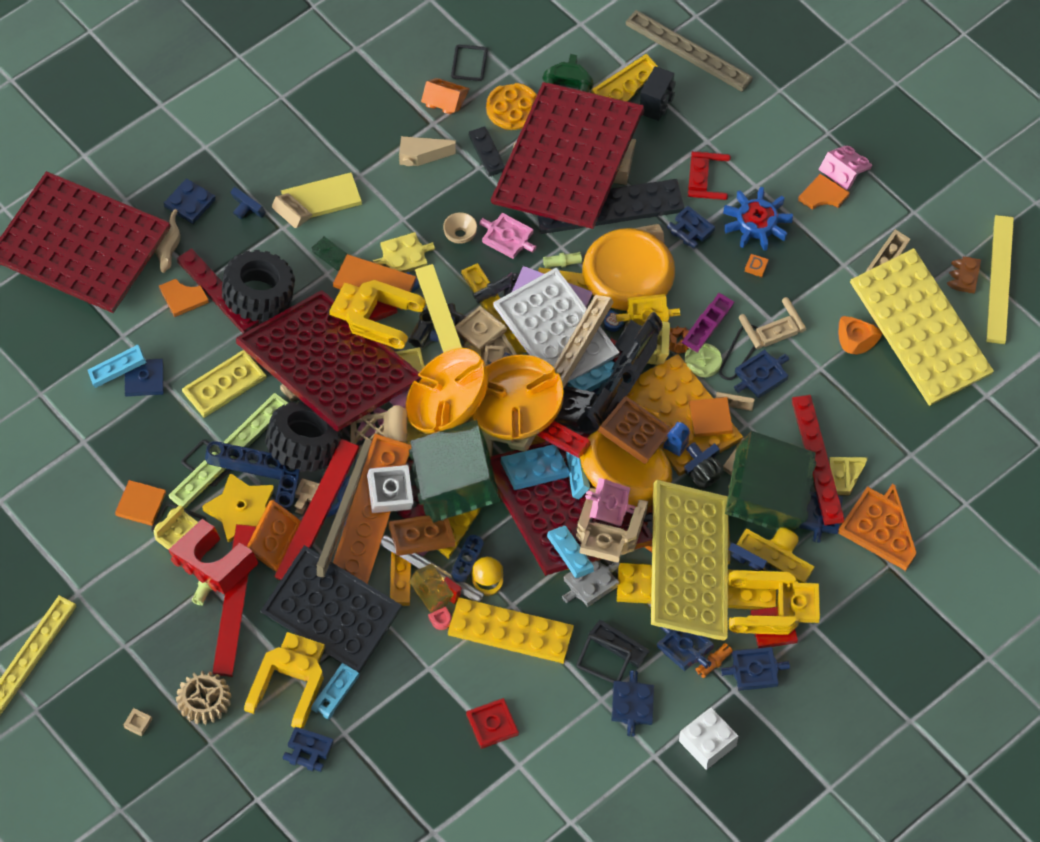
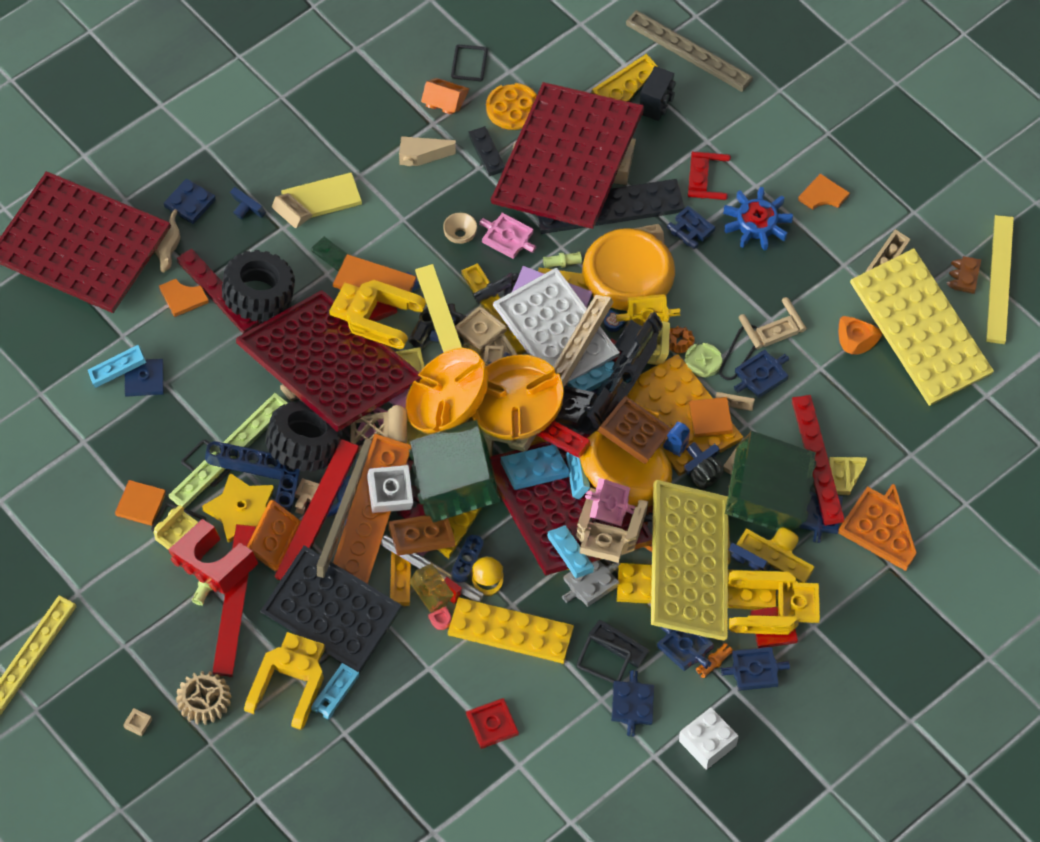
(224, 383): light yellow tile -> none
(309, 743): dark blue plate -> none
(404, 253): light yellow plate -> none
(569, 75): dark green connector -> none
(708, 322): magenta slope -> none
(756, 265): orange tile -> none
(844, 165): bright pink bracket -> none

